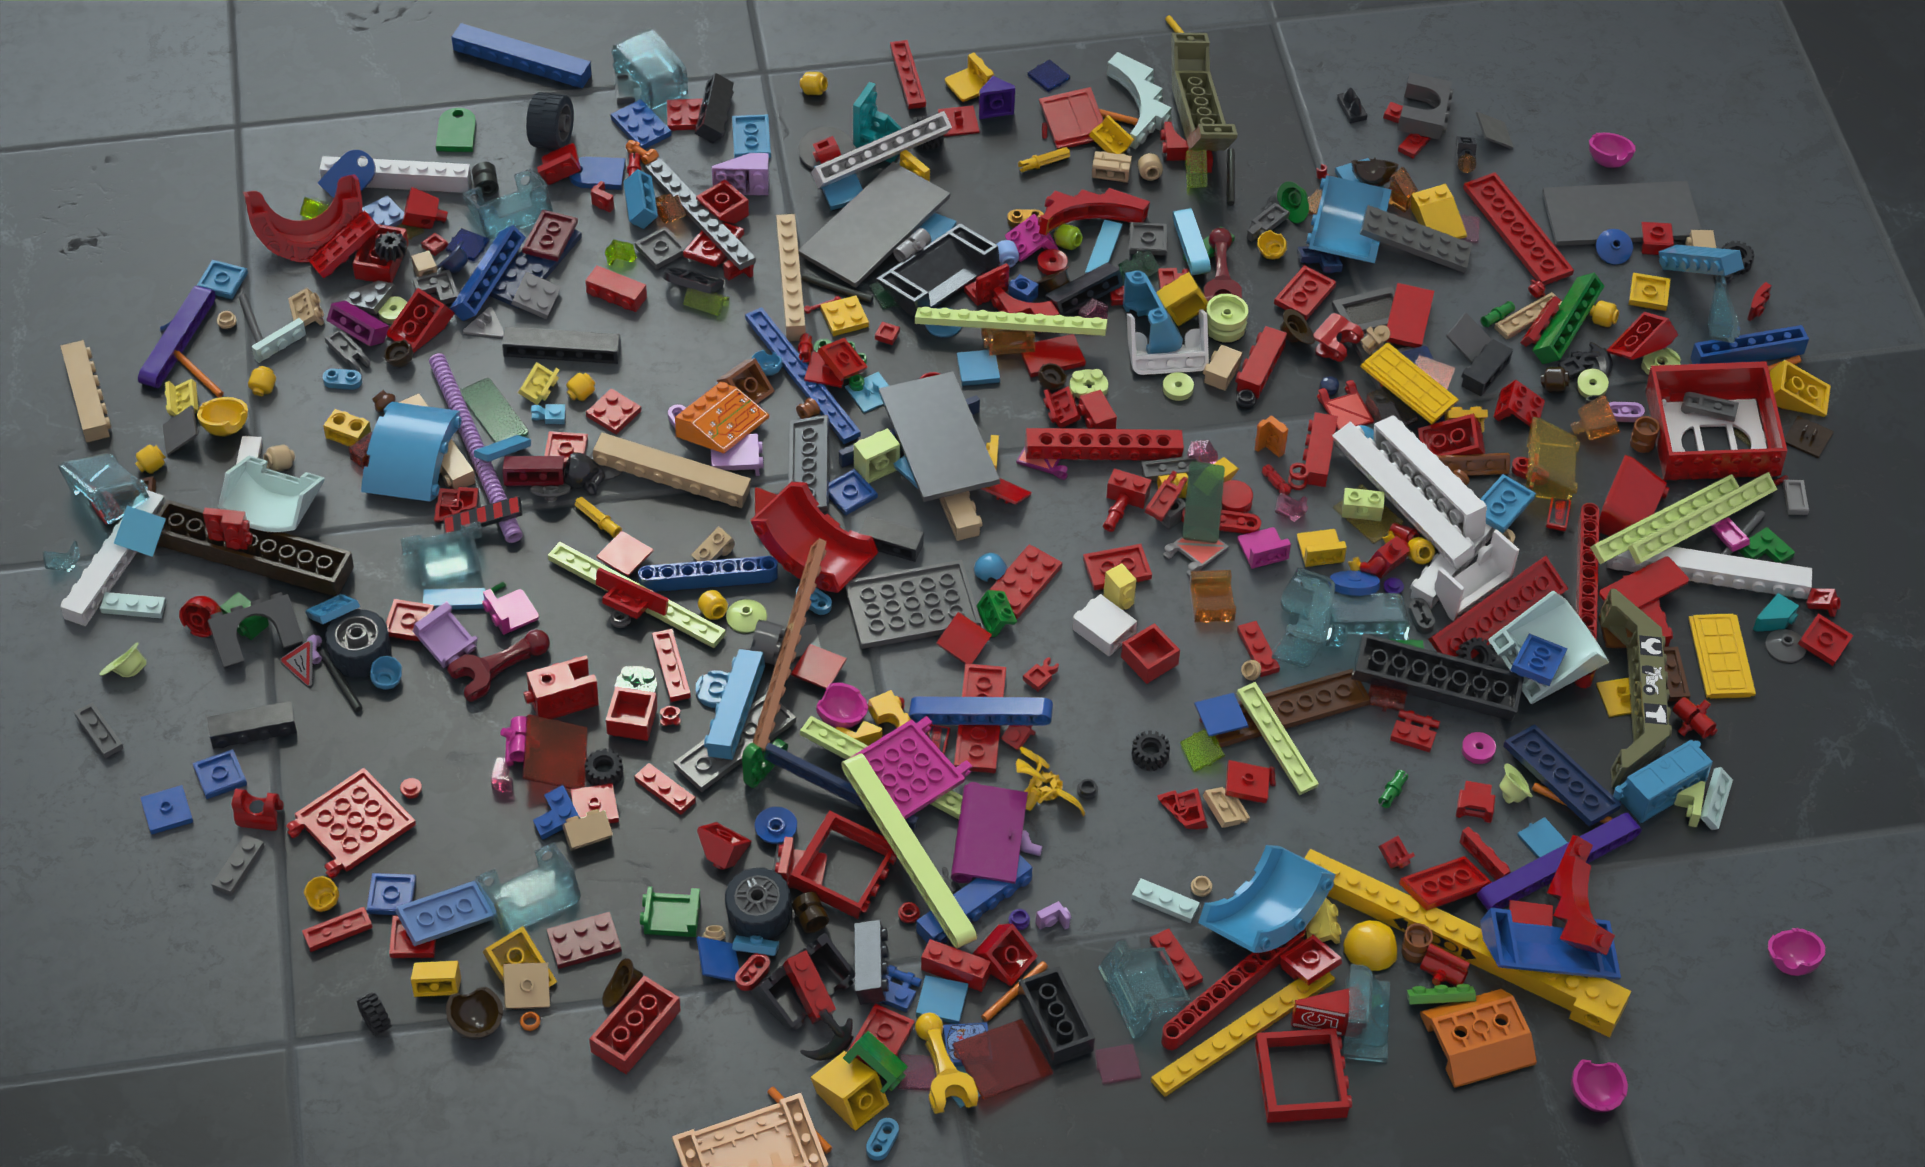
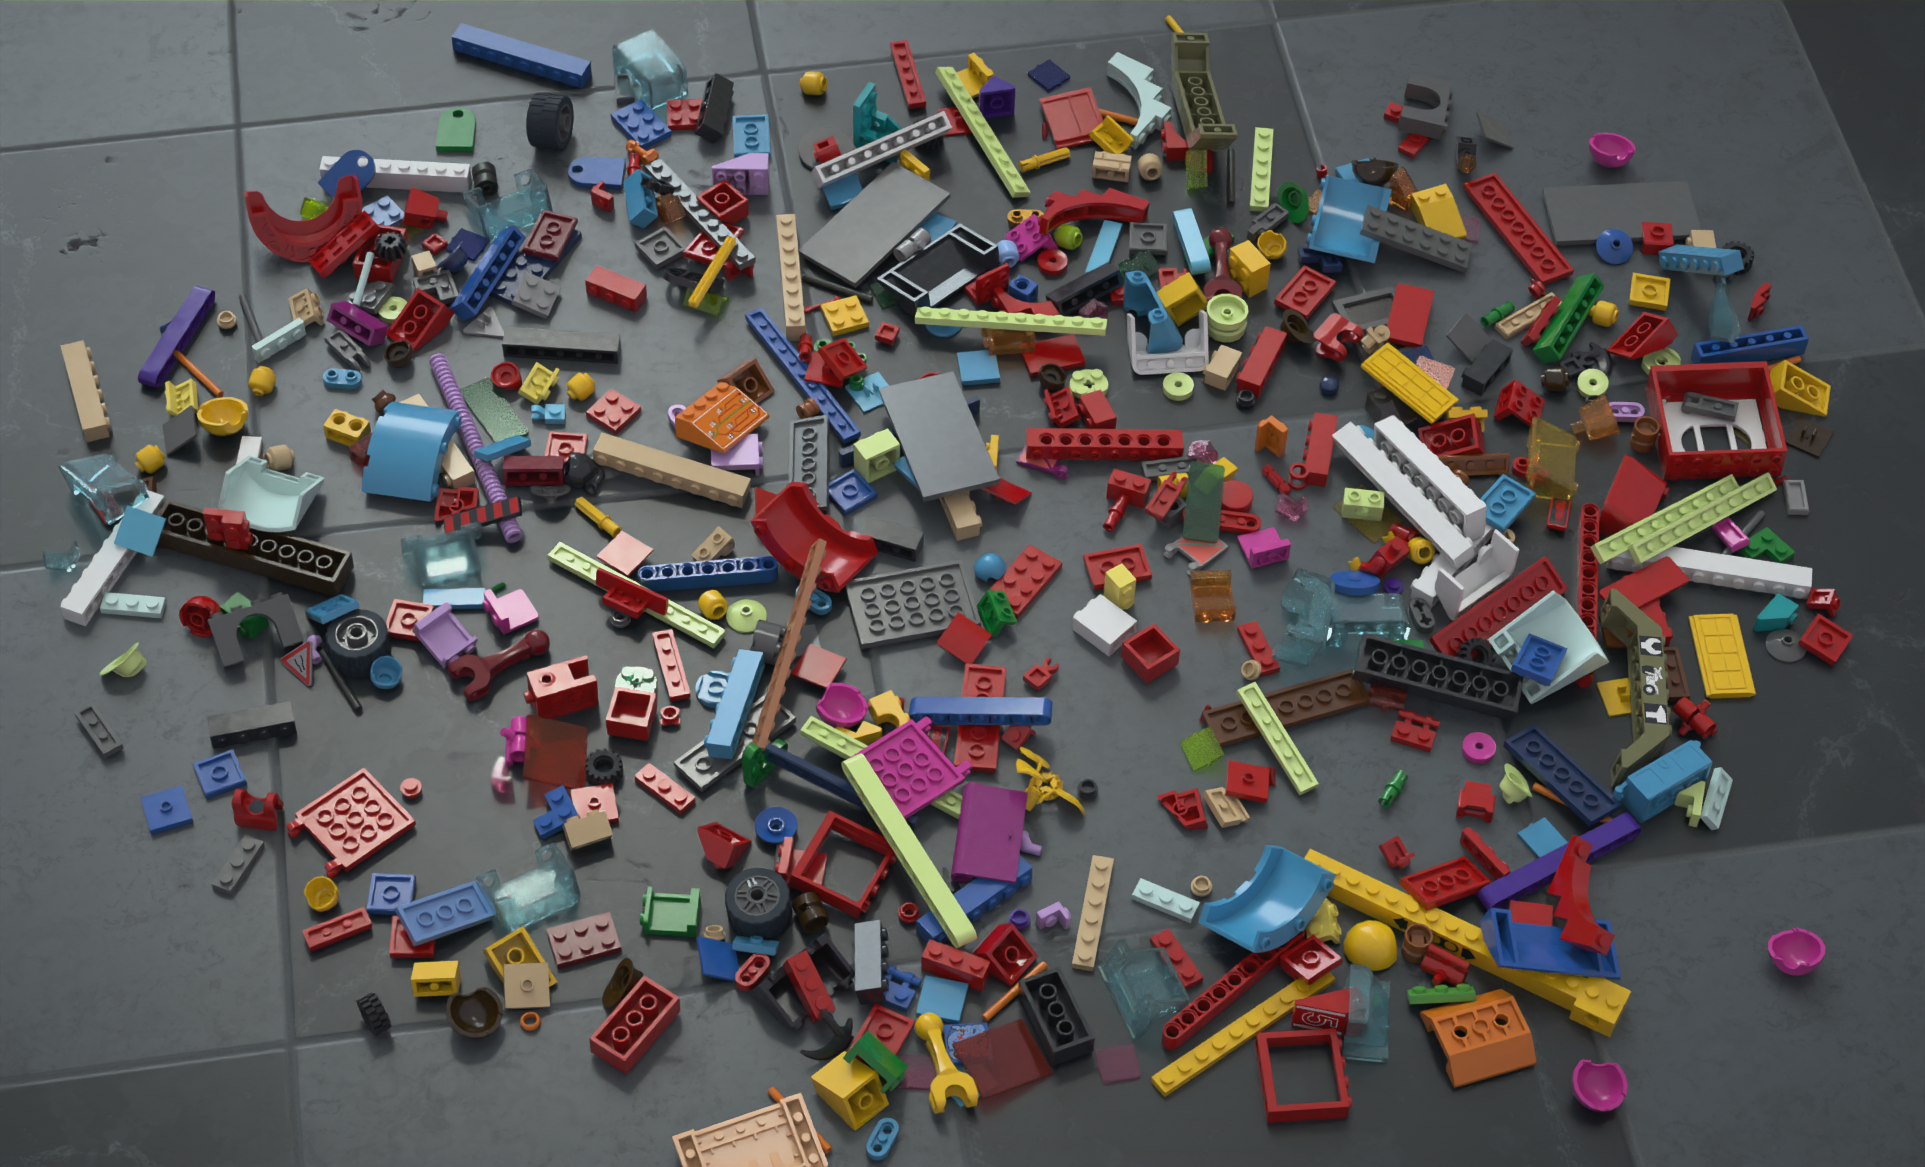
(223, 278): dark azure tile -> none
(363, 279): none -> light aqua bar
(506, 376): none -> red piece
(559, 164): red bracket -> none
(620, 250): clear neon green bracket -> none
(660, 186): none -> black plate
(712, 272): none -> yellow axle
(769, 363): dark azure hair -> none
(982, 132): none -> yellowish green plate
(1054, 281): dark brown piece -> none
(1092, 913): none -> tan plate
(1150, 760): black tyre -> none
(1221, 714): blue piece -> none
(1248, 268): none -> yellow piece
(1261, 169): none -> yellowish green plate
(1321, 547): yellow bracket -> none
(1347, 407): flag -> none
(1352, 106): black tile -> none

